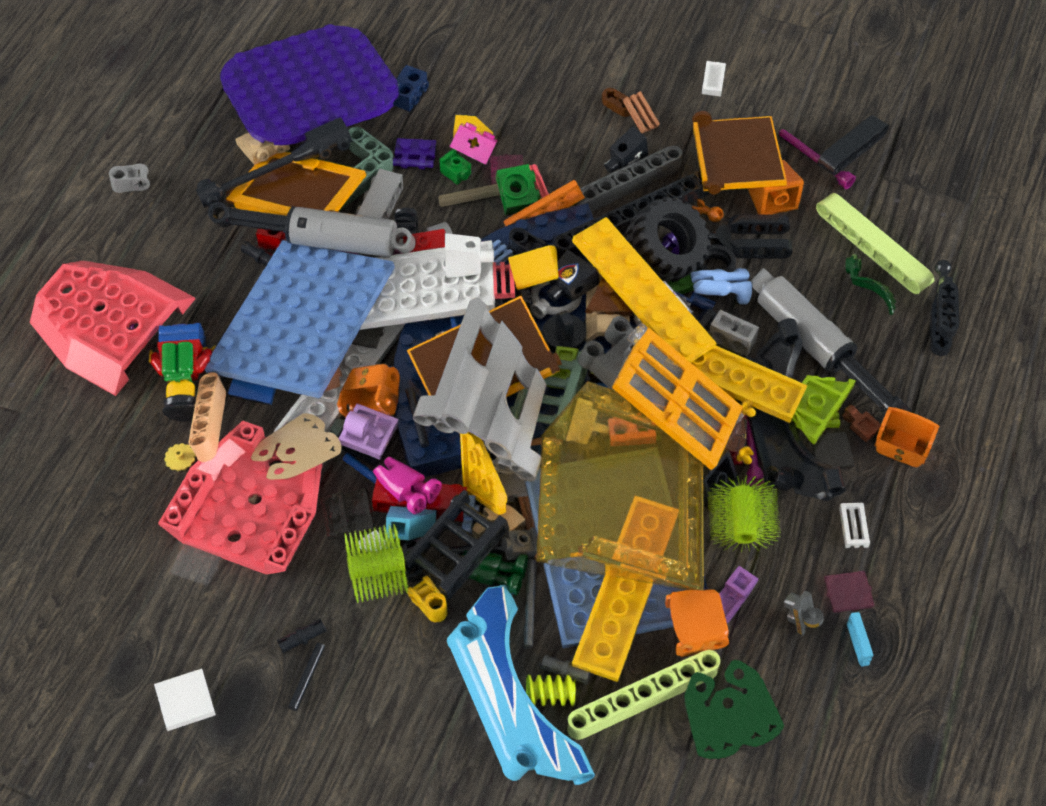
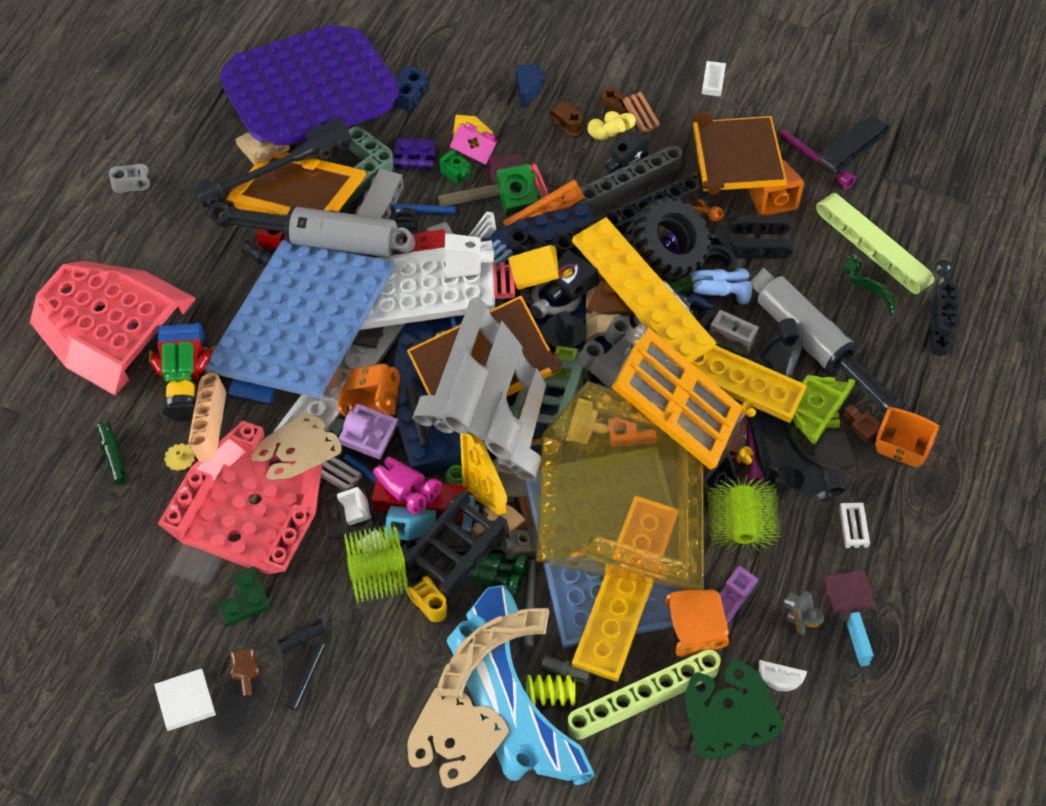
(109, 446): none -> dark green pin
(244, 669): none -> reddish brown piece
(249, 602): none -> dark green plate
(345, 468): none -> white tile
(355, 505): none -> white panel
(428, 209): none -> blue bar
(455, 470): none -> bright green plate
(464, 724): none -> tan piece
(483, 641): none -> tan tile
(485, 226): none -> white tile
(528, 82): none -> dark blue slope
(567, 119): none -> reddish brown piece
(613, 124): none -> light yellow piece
(781, 677): none -> white tile

